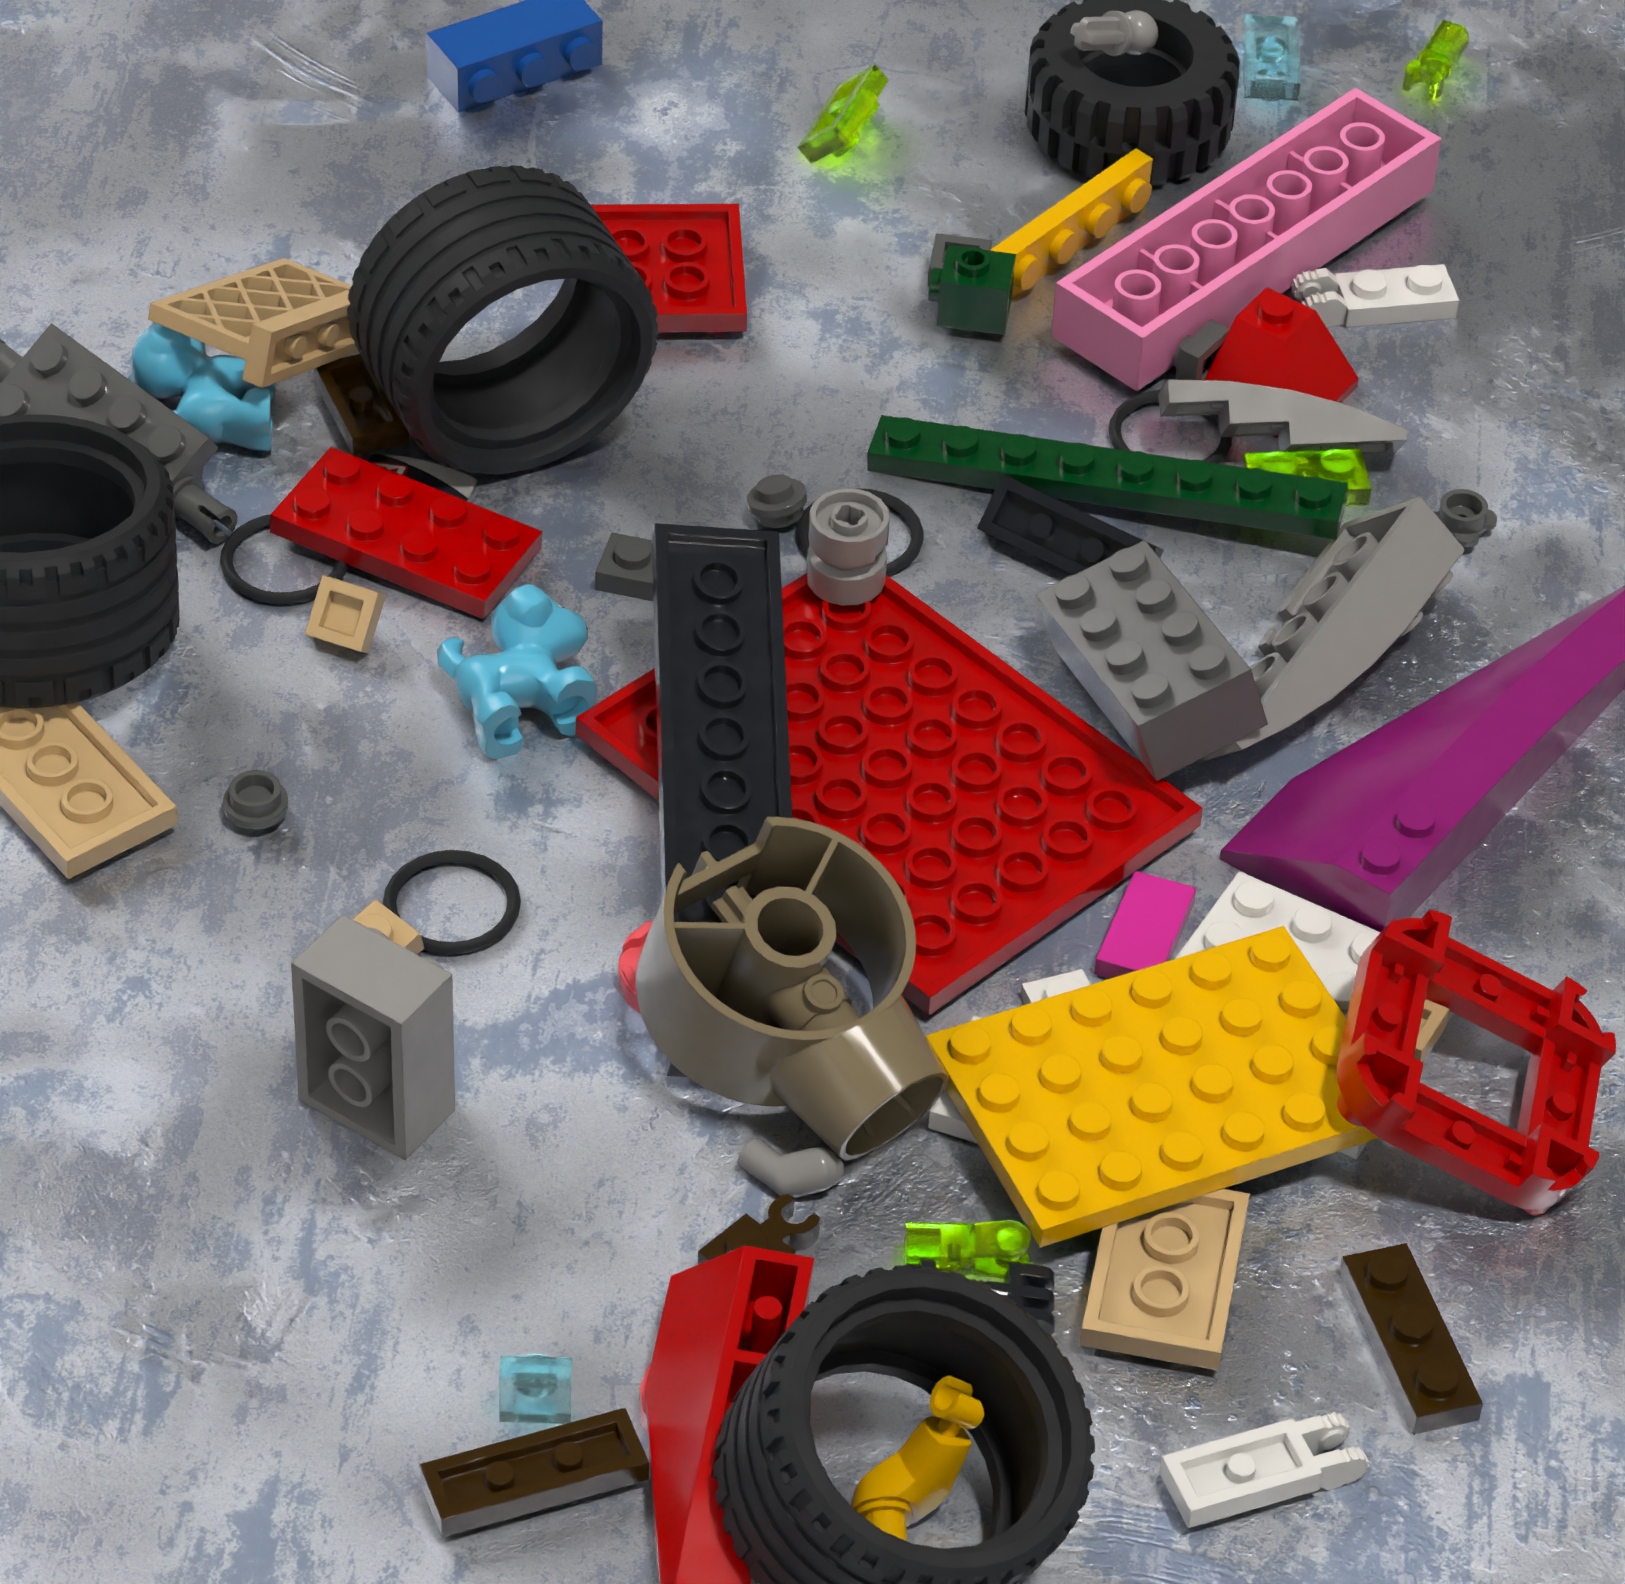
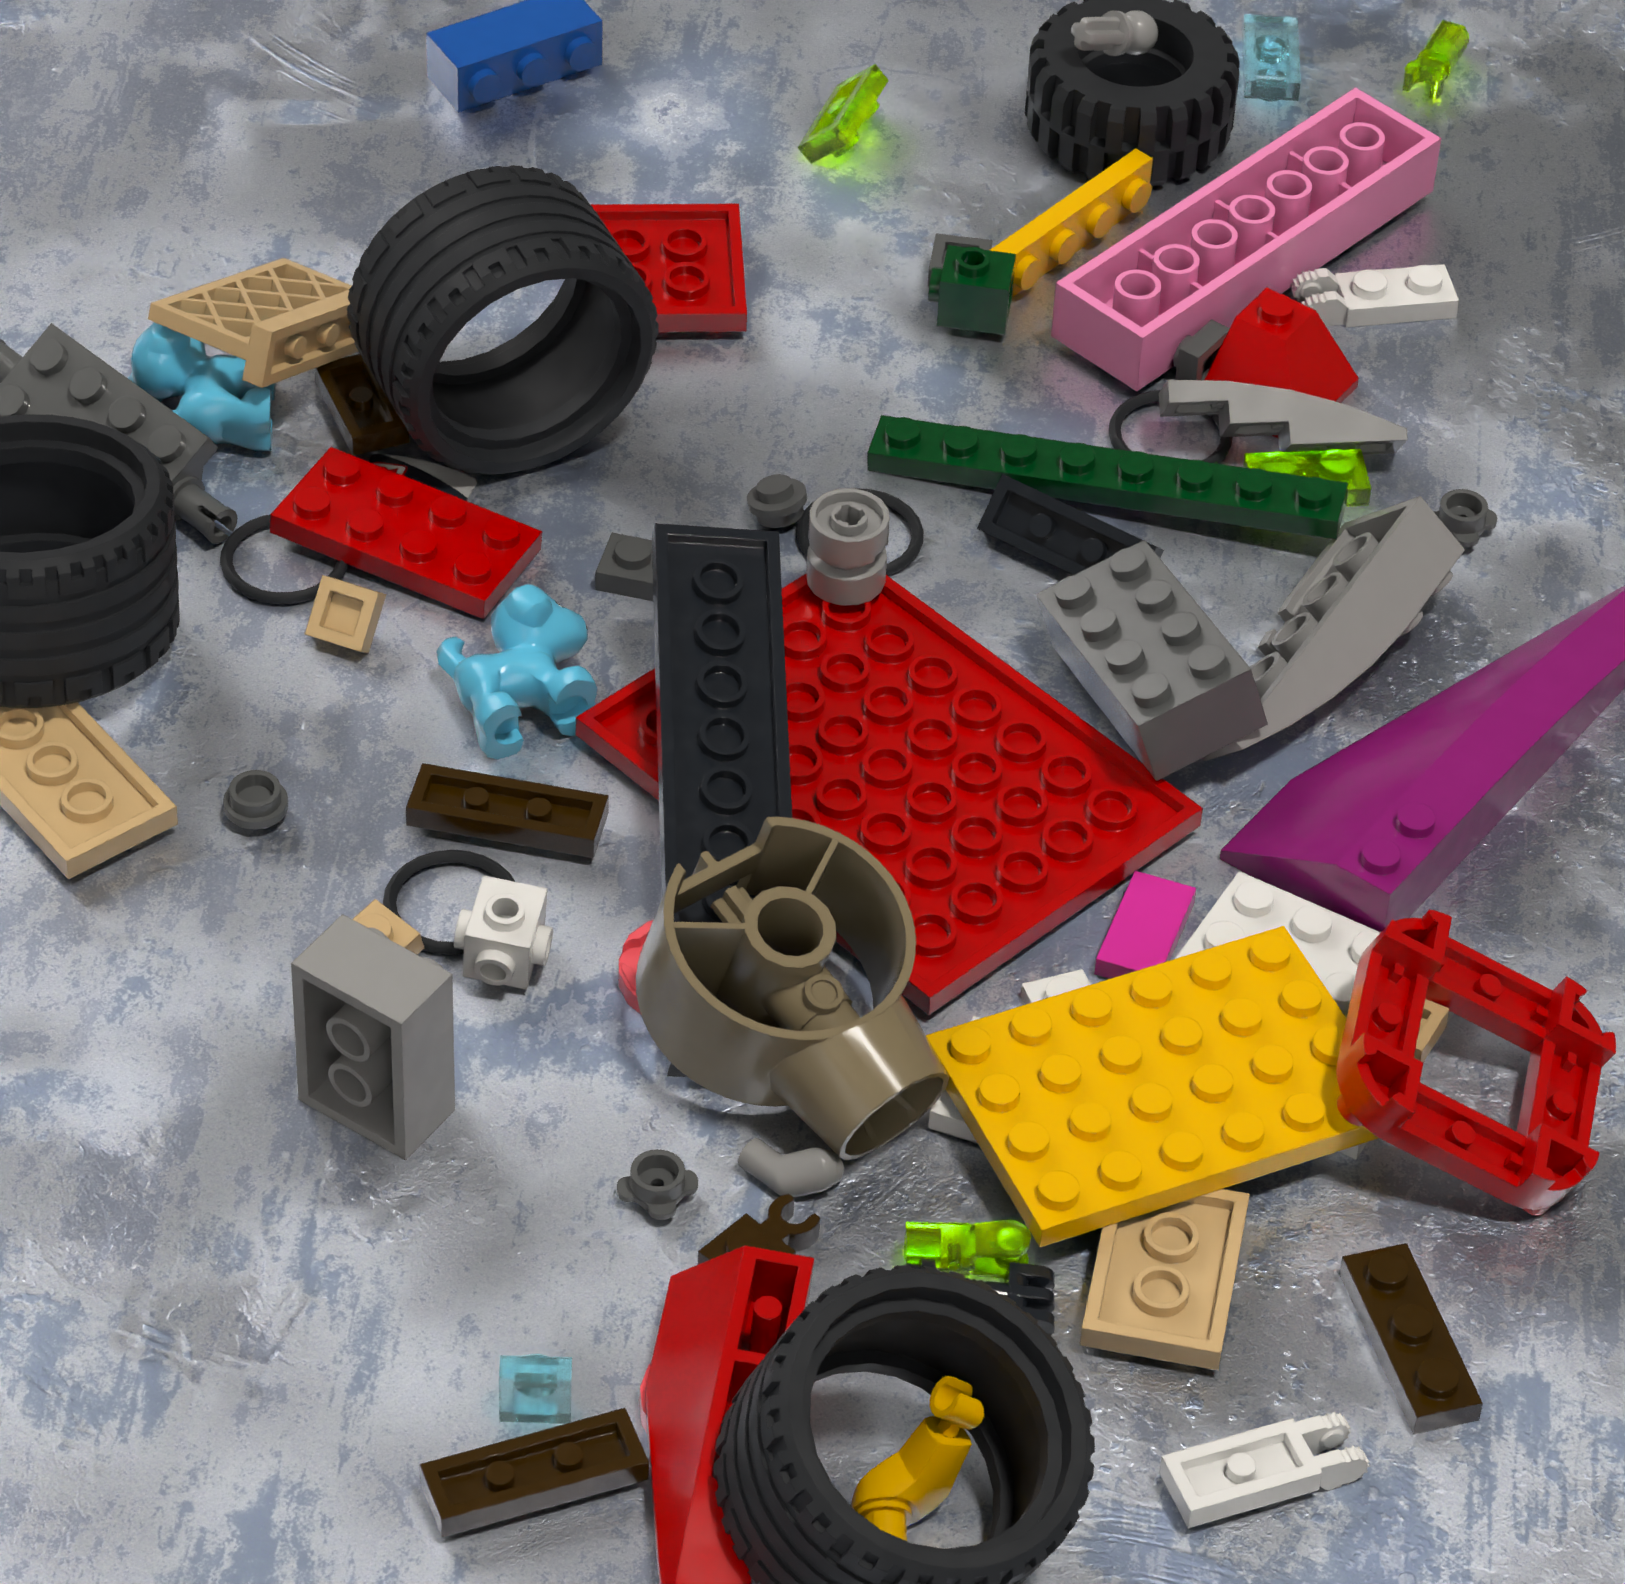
(504, 933): none -> white brick
(507, 810): none -> dark brown plate
(657, 1183): none -> dark grey plate

